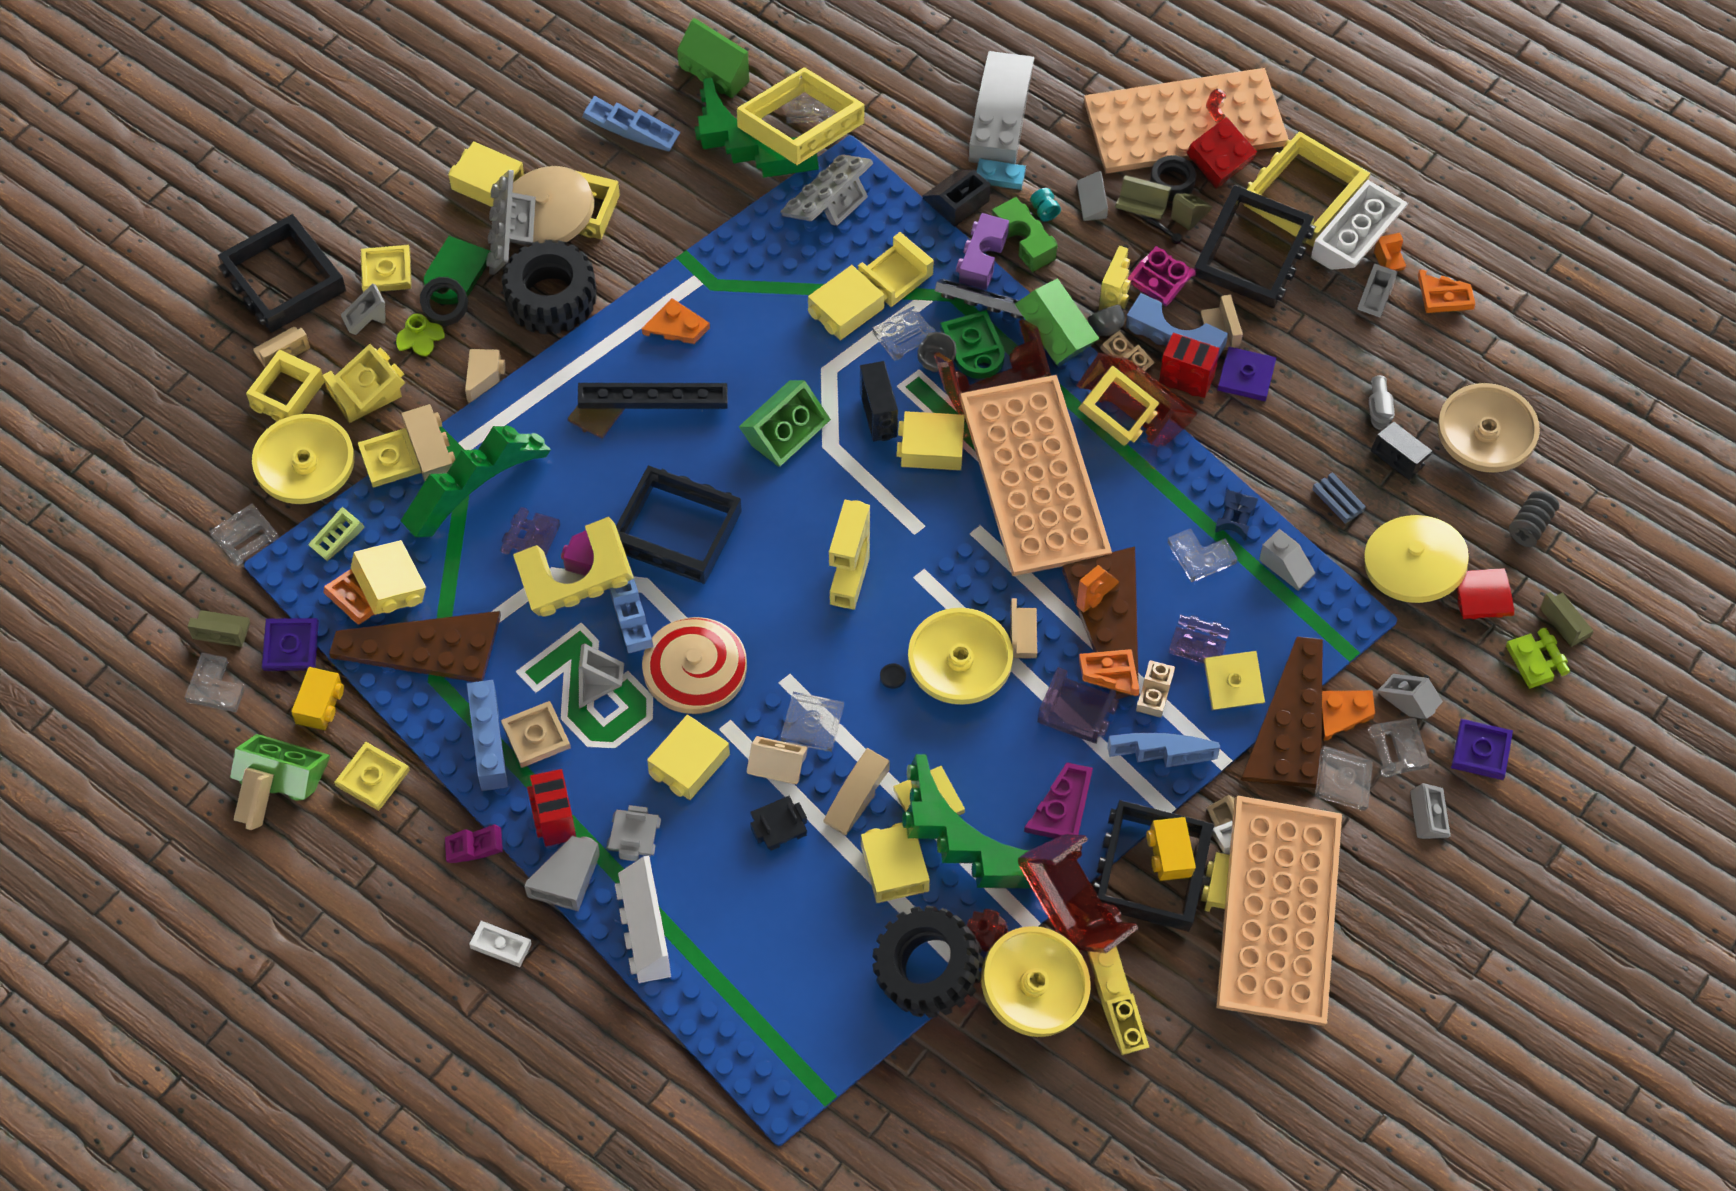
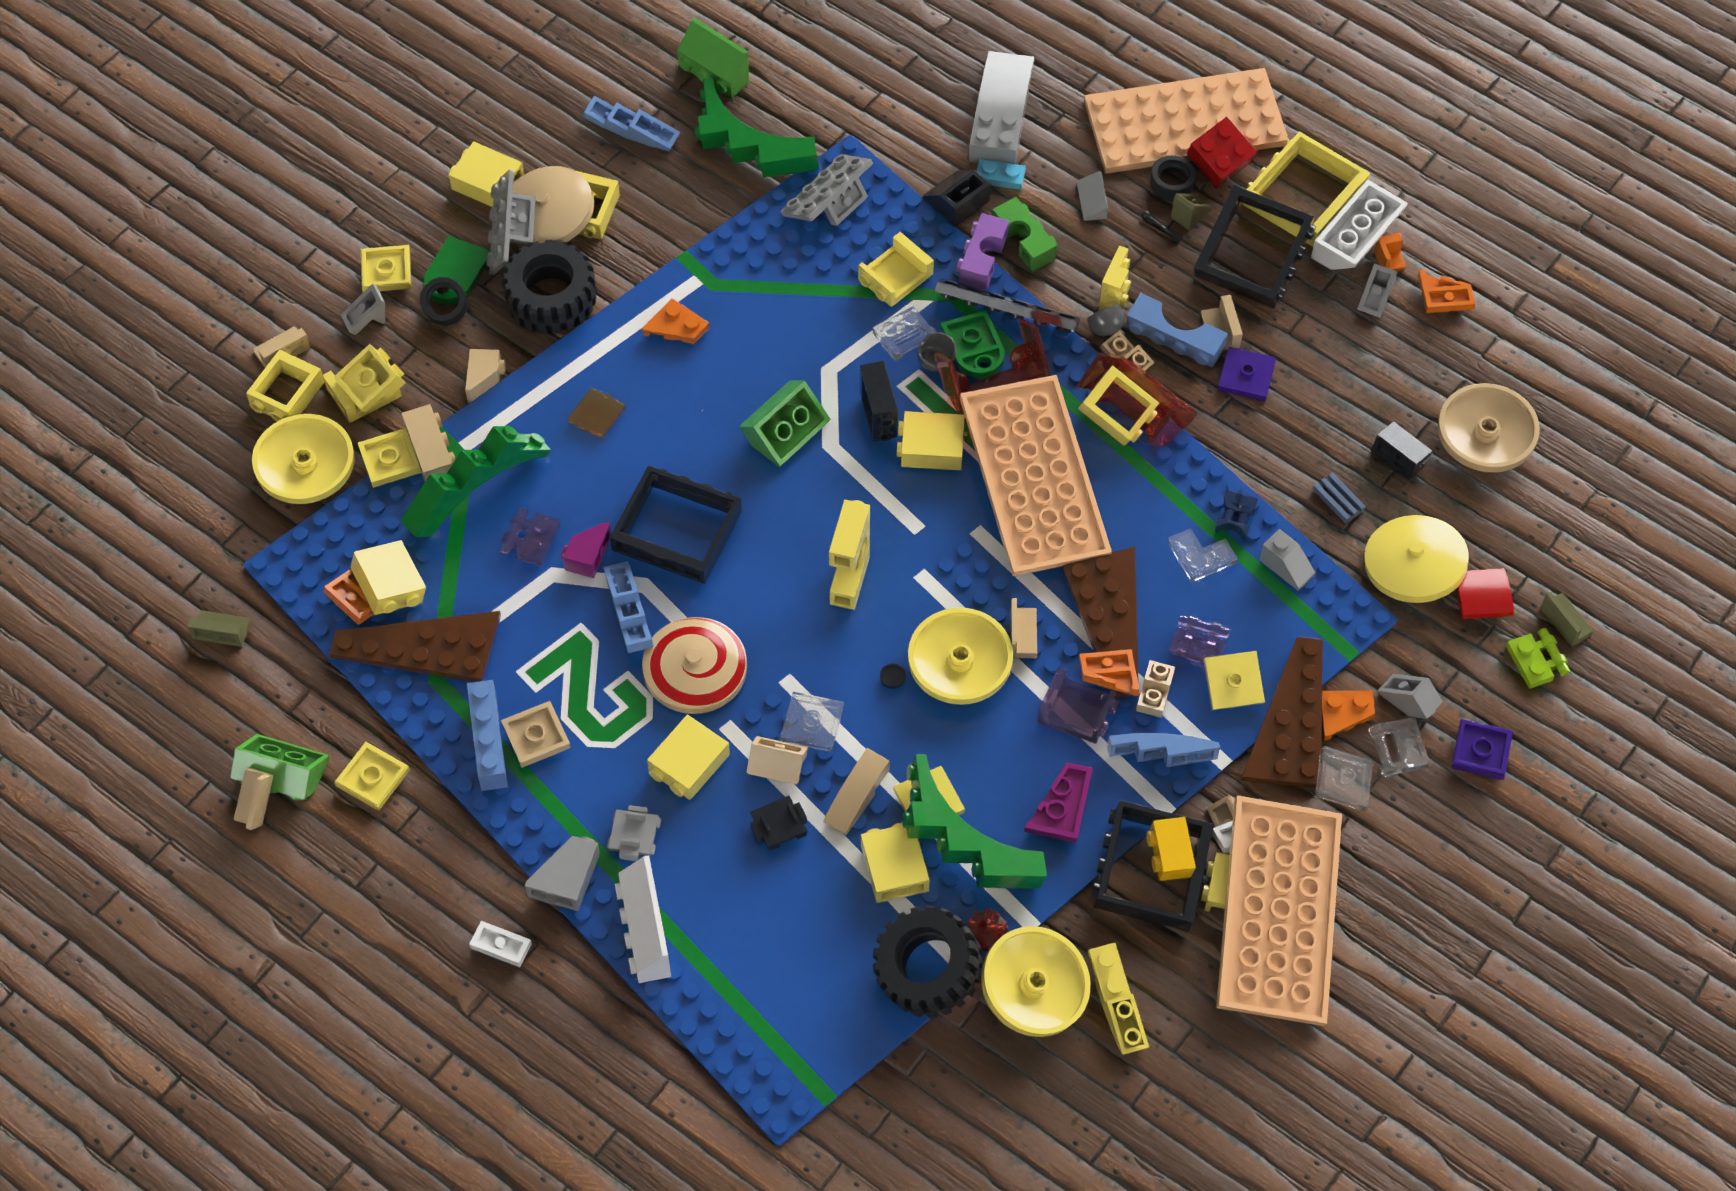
(209, 689): clear plate -> none
(240, 528): clear plate -> none
(290, 644): dark purple plate -> none
(298, 305): black window -> none
(317, 698): yellow brick -> none
(329, 529): yellowish green slope -> none
(420, 338): lime plate -> none
(473, 845): magenta slope -> none
(551, 807): red brick -> none
(597, 674): light grey slope -> none
(608, 571): light yellow arch -> none
(652, 396): black plate -> none
(806, 110): clear plate -> none
(845, 302): light yellow brick -> none
(848, 116): light yellow window -> none
(1045, 204): teal wheel -> none
(1059, 321): bright green slope -> none
(1070, 897): clear red windscreen -> none
(1094, 587): orange wing -> none
(1143, 197): olive panel -> none
(1160, 276): dark pink slope -> none
(1189, 365): red brick -> none
(1213, 103): clear red arm -> none
(1381, 403): light grey arm -> none
(1430, 812): light grey slope -> none
(1533, 518): dark grey piece -> none

